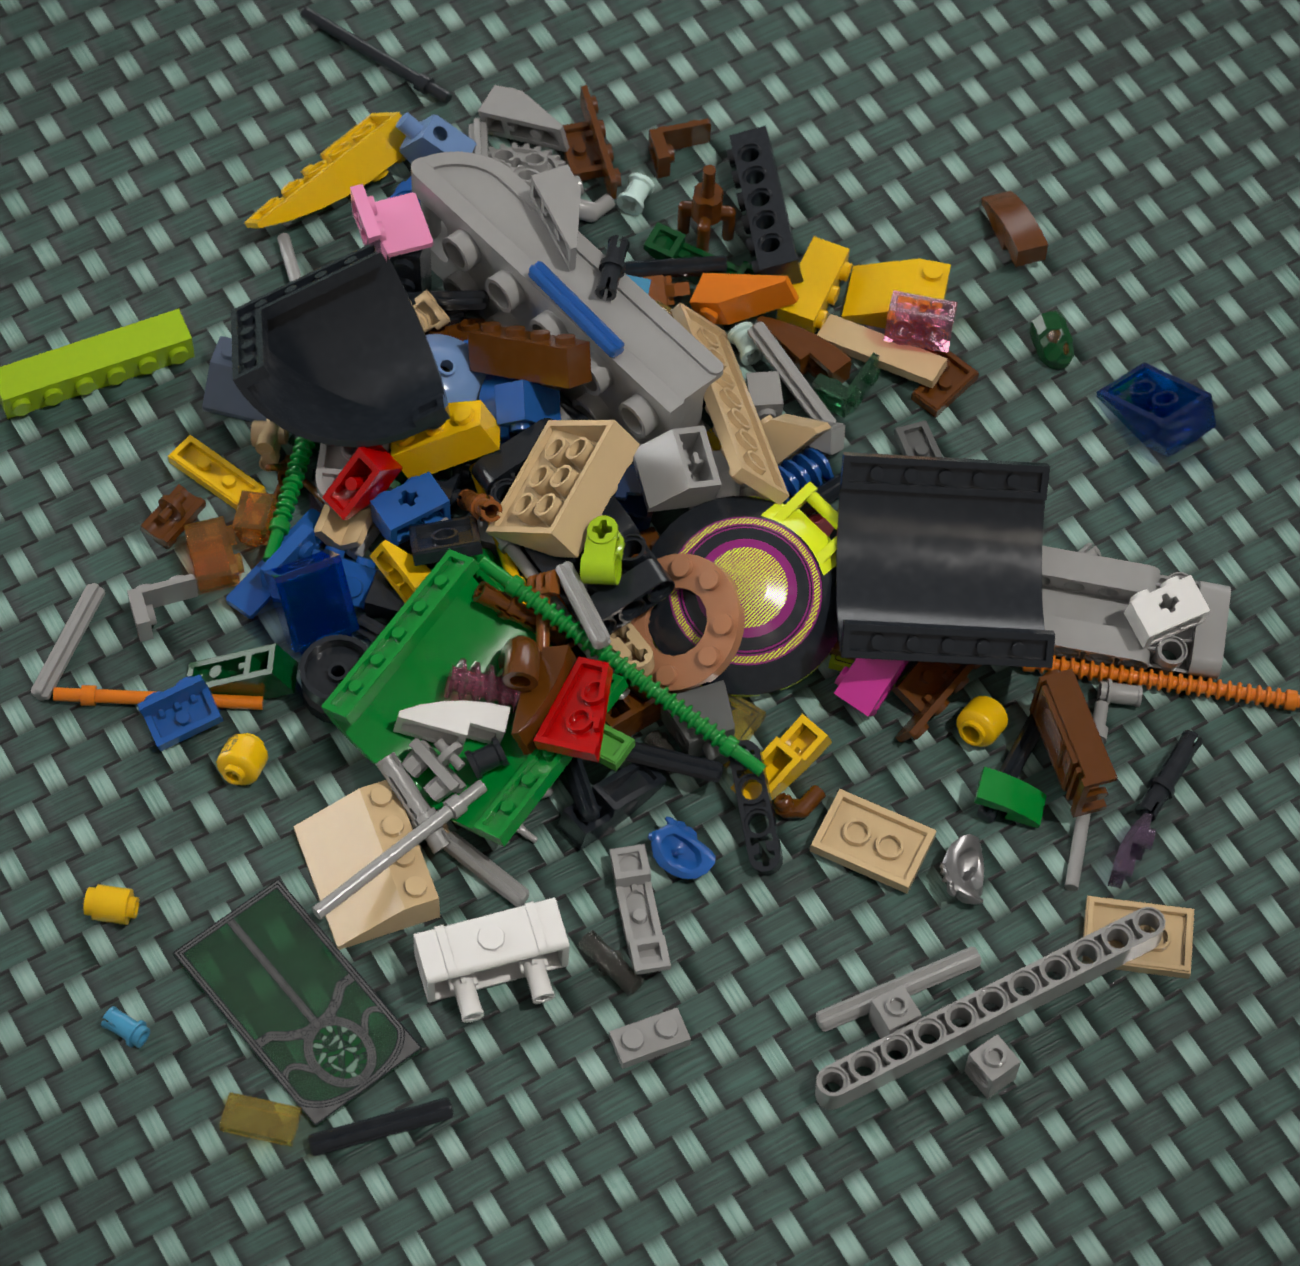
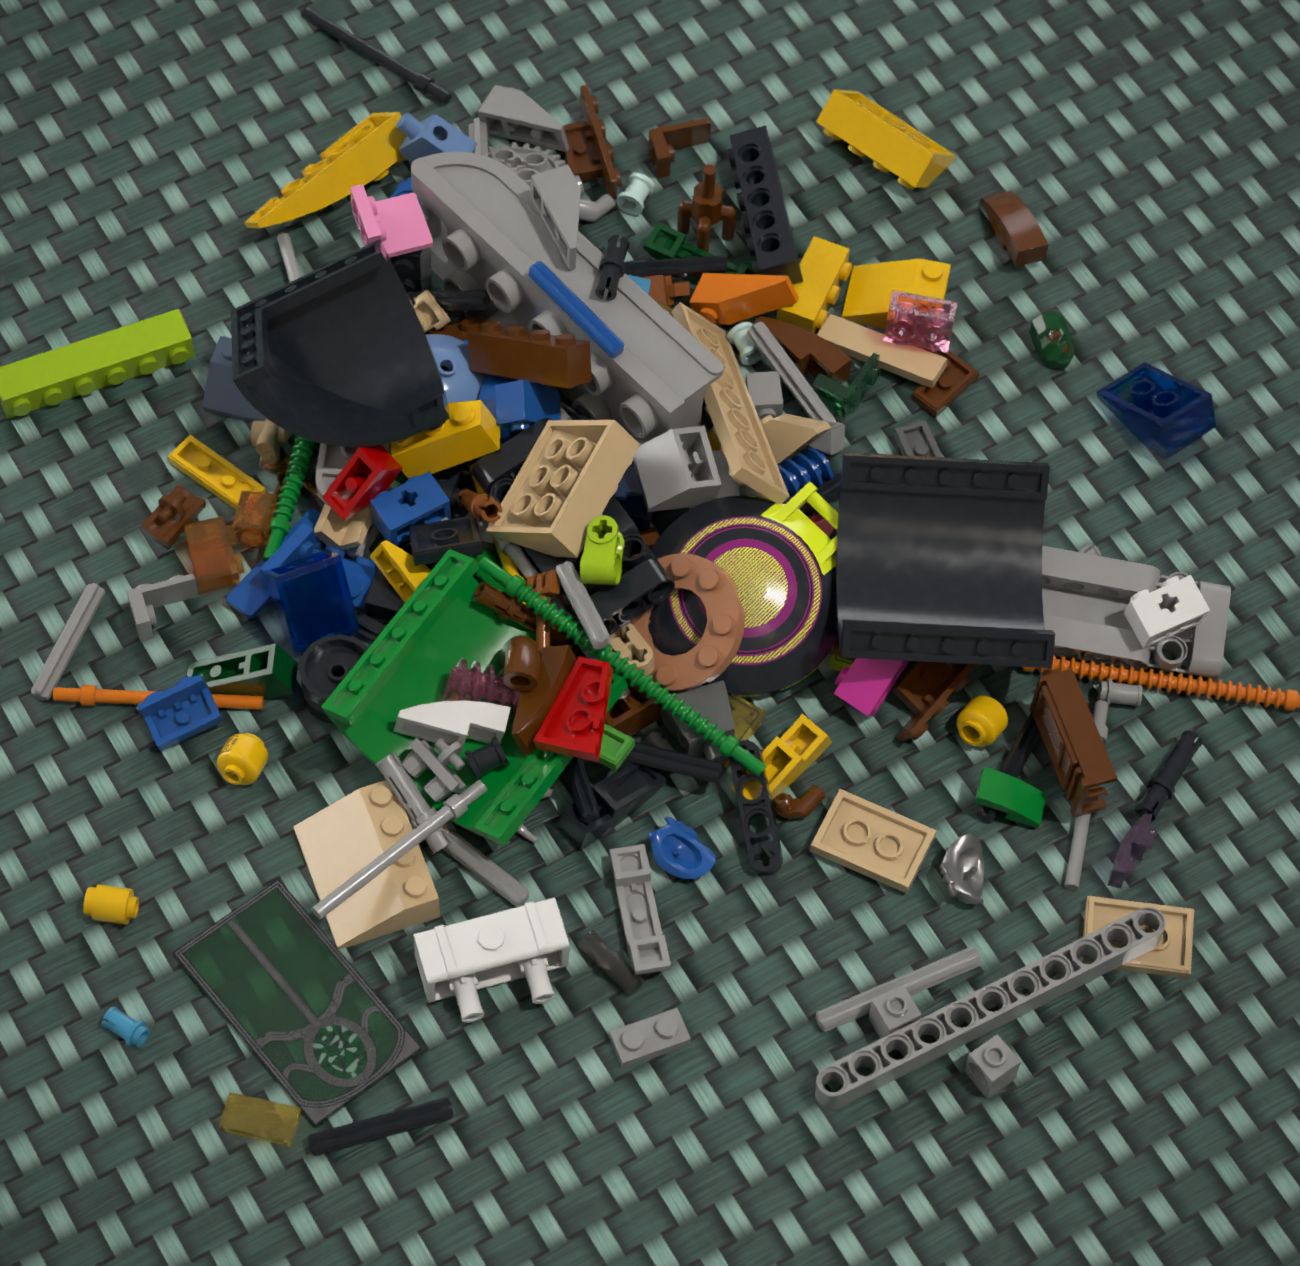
(884, 138): none -> yellow slope

